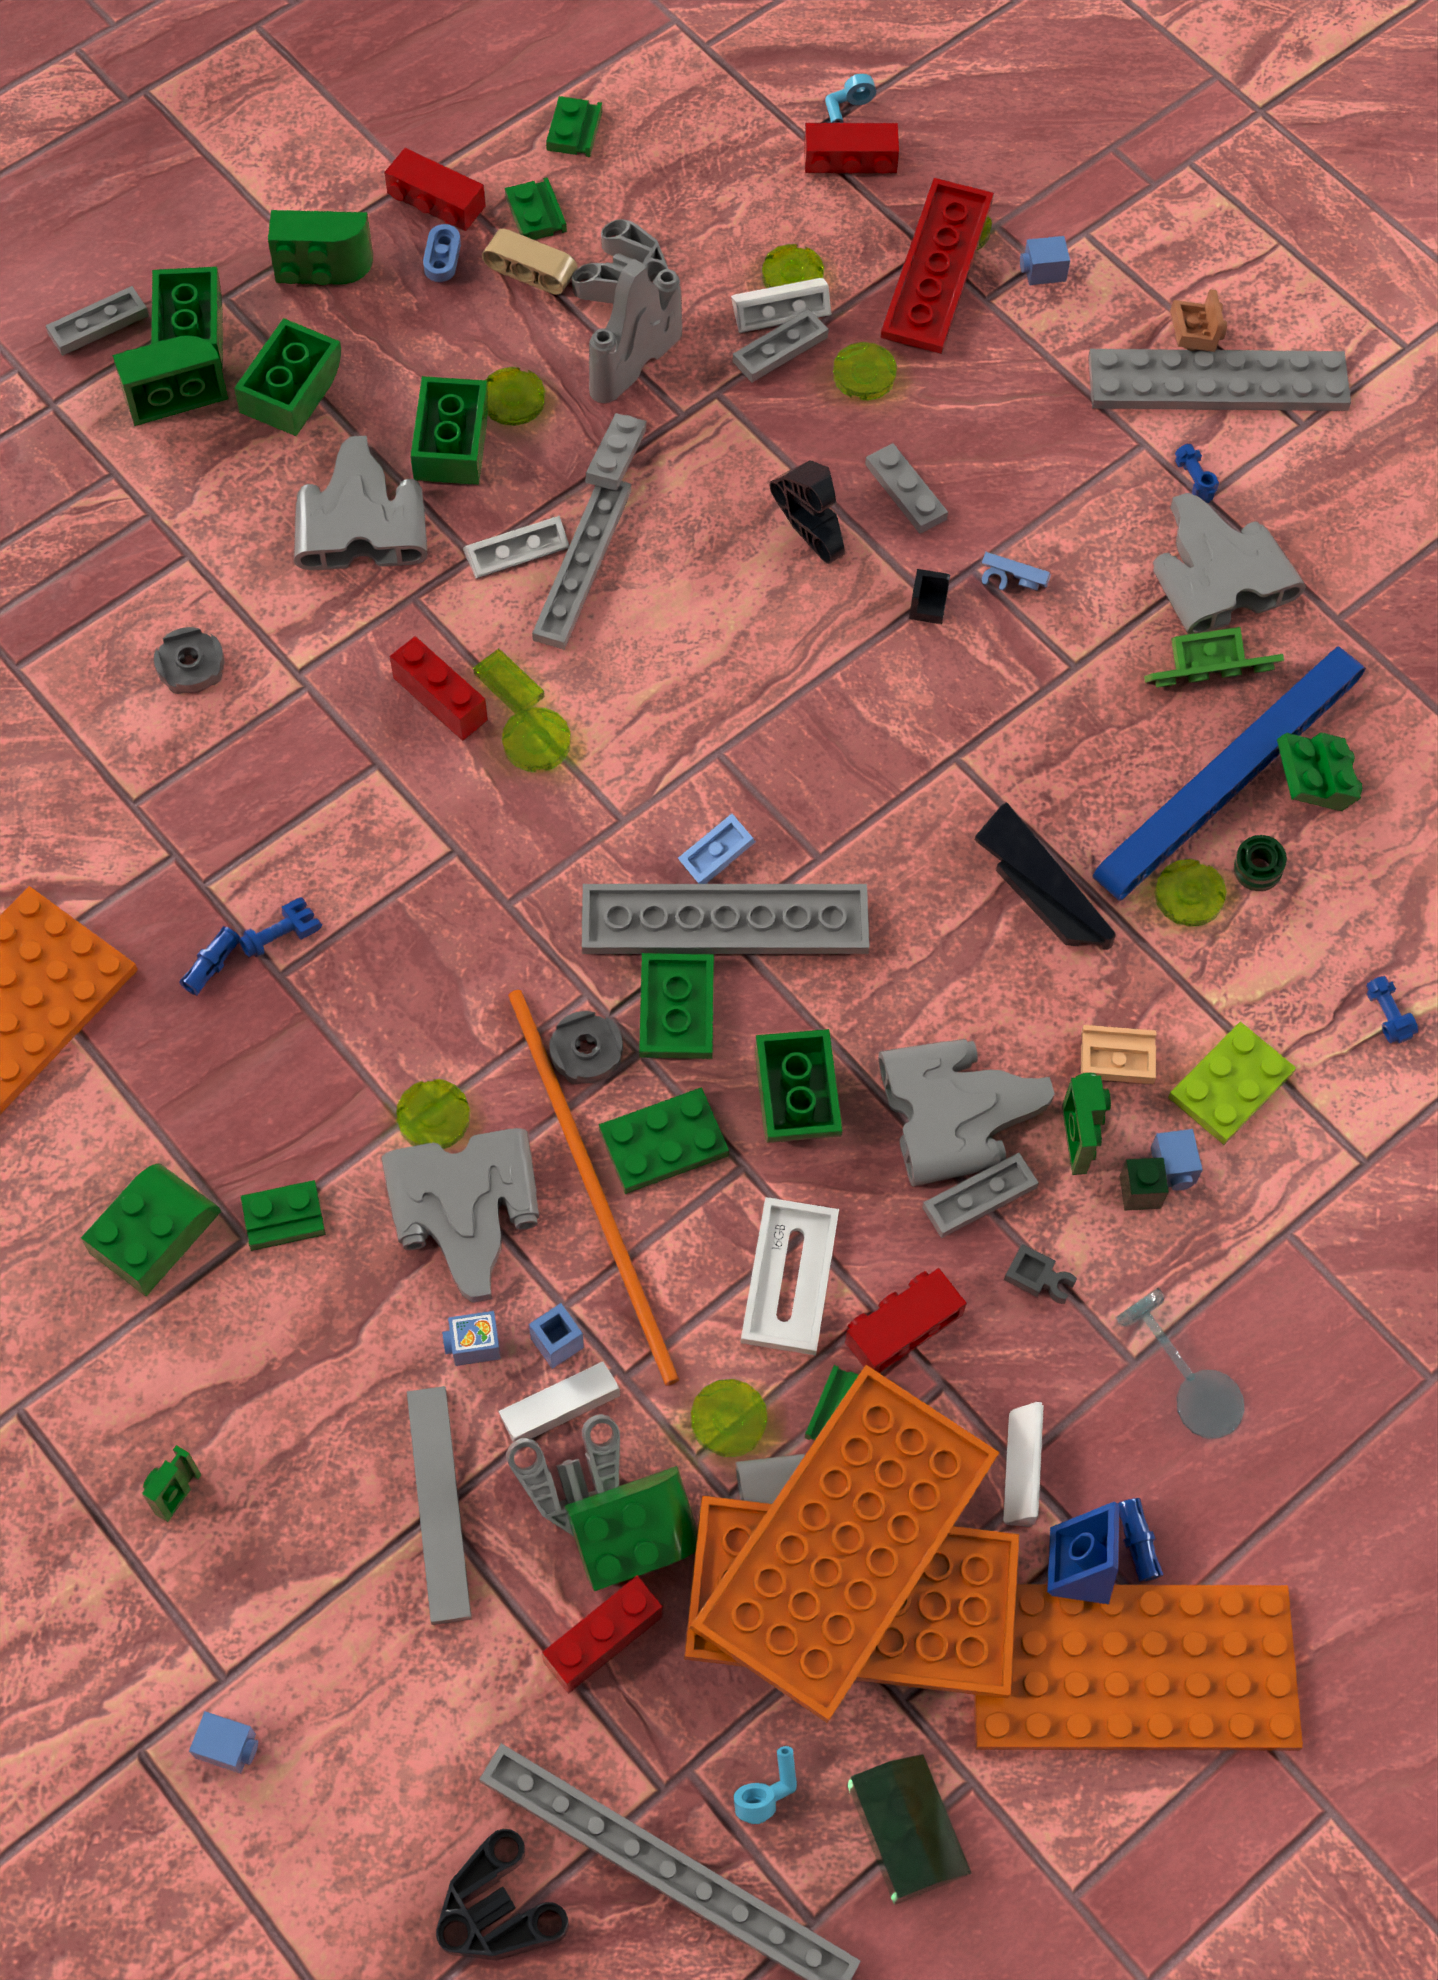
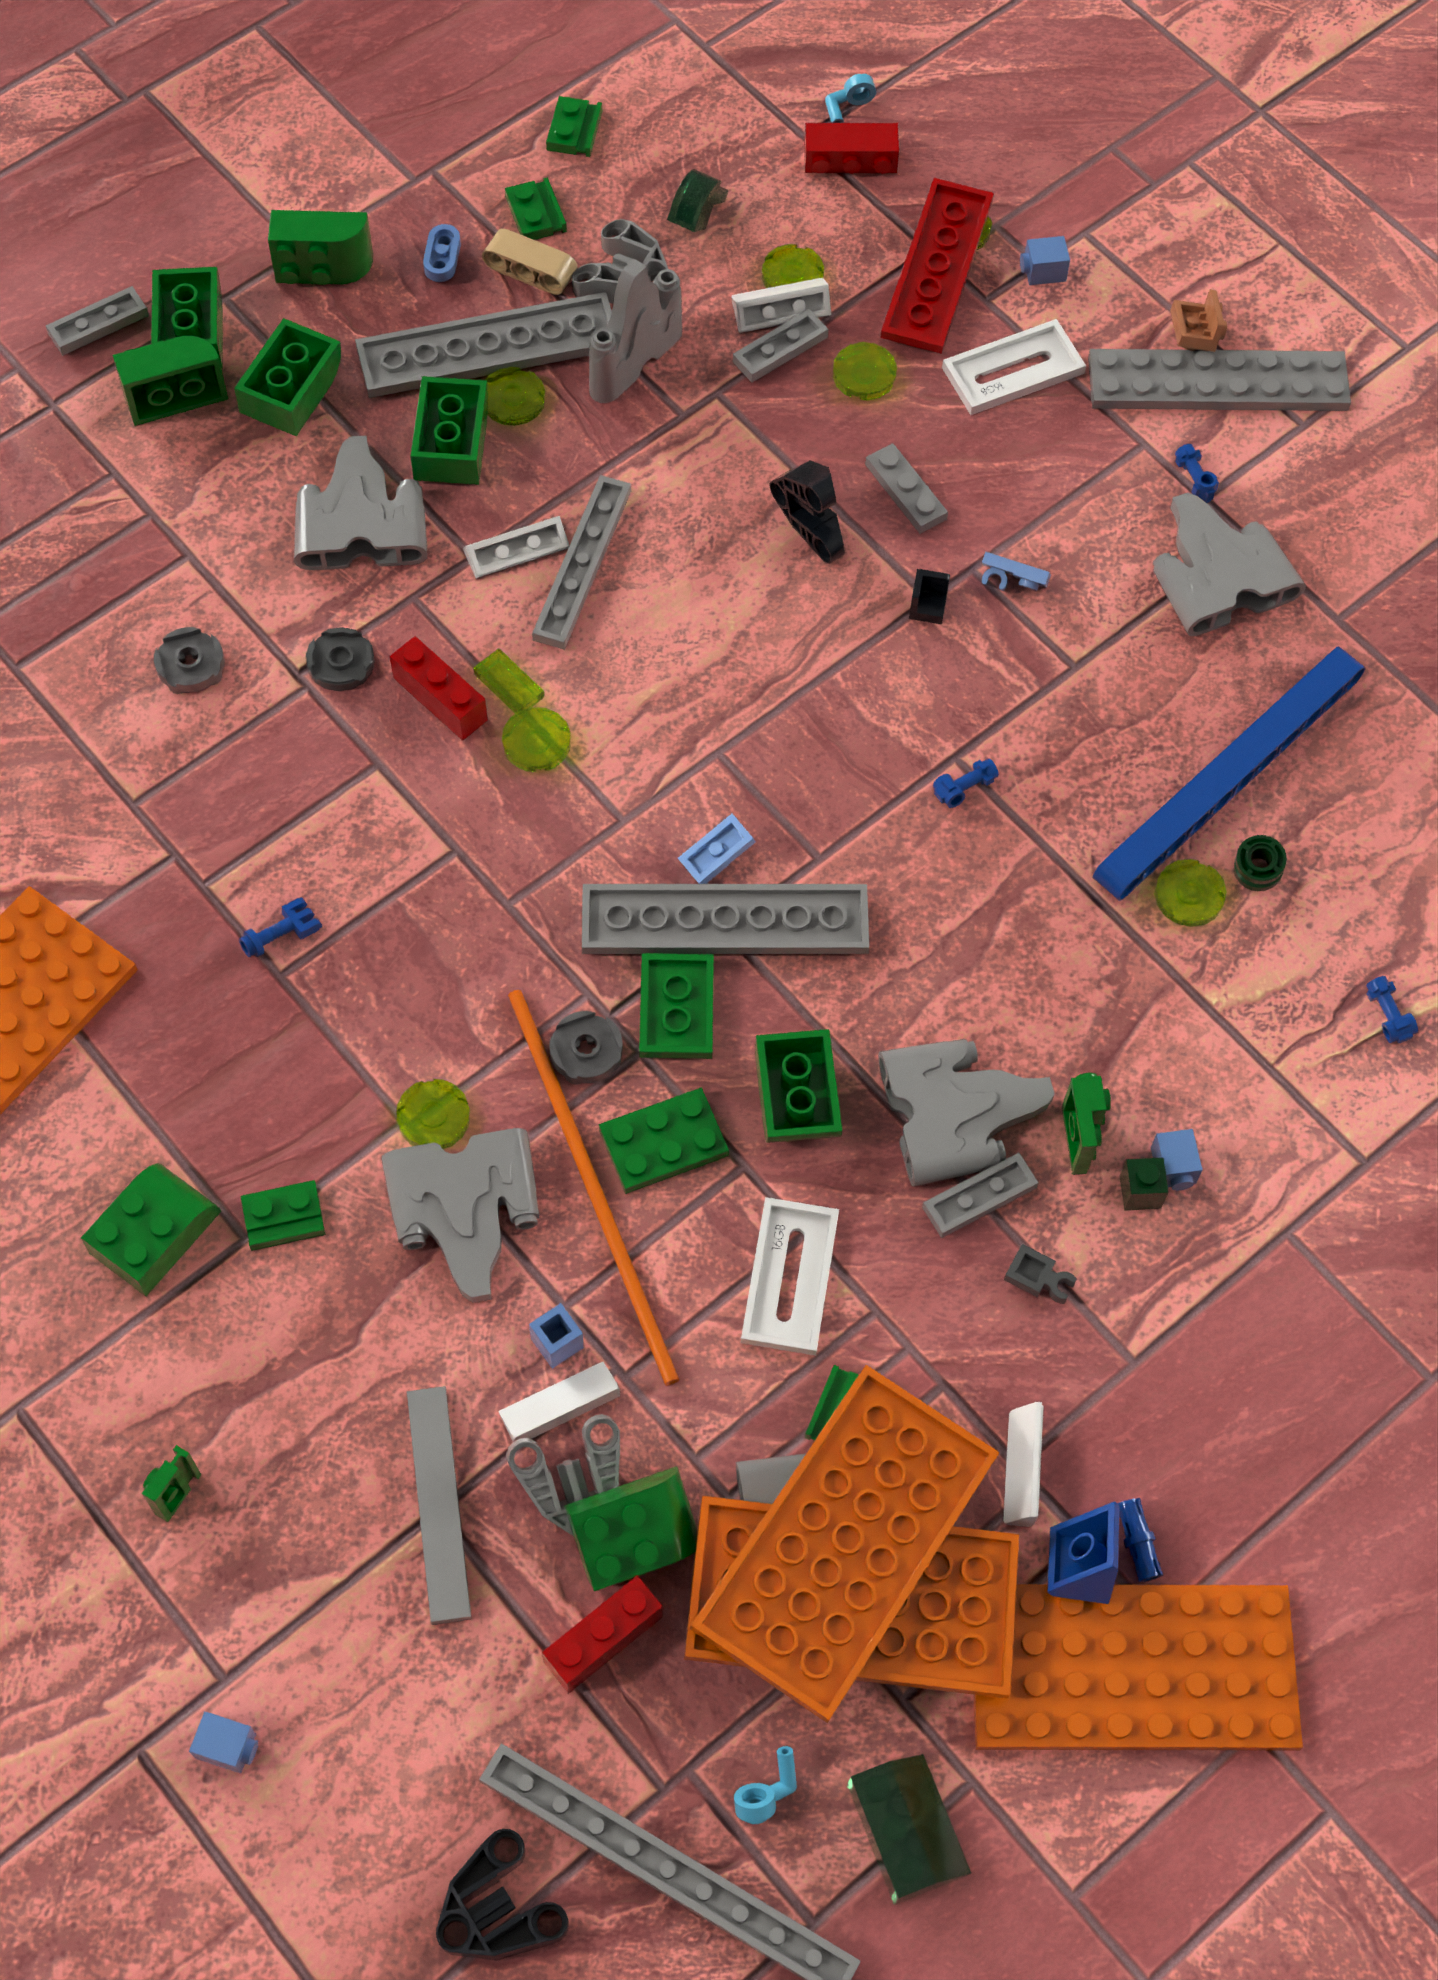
(210, 960): blue pin -> none
(340, 659): none -> dark grey tile
(435, 189): red brick -> none
(472, 1338): medium blue brick -> none
(482, 344): none -> light grey plate
(615, 451): light grey plate -> none
(695, 200): none -> clear green brick
(728, 1417): clear neon green tile -> none
(905, 1320): red brick -> none
(951, 791): none -> blue bar
(1040, 340): none -> white piece
(1042, 881): black wedge -> none
(1119, 1054): light nougat plate -> none
(1208, 1399): clear light blue piece -> none
(1210, 653): bright green bracket -> none
(1232, 1083): lime plate -> none
(1320, 770): green plate -> none

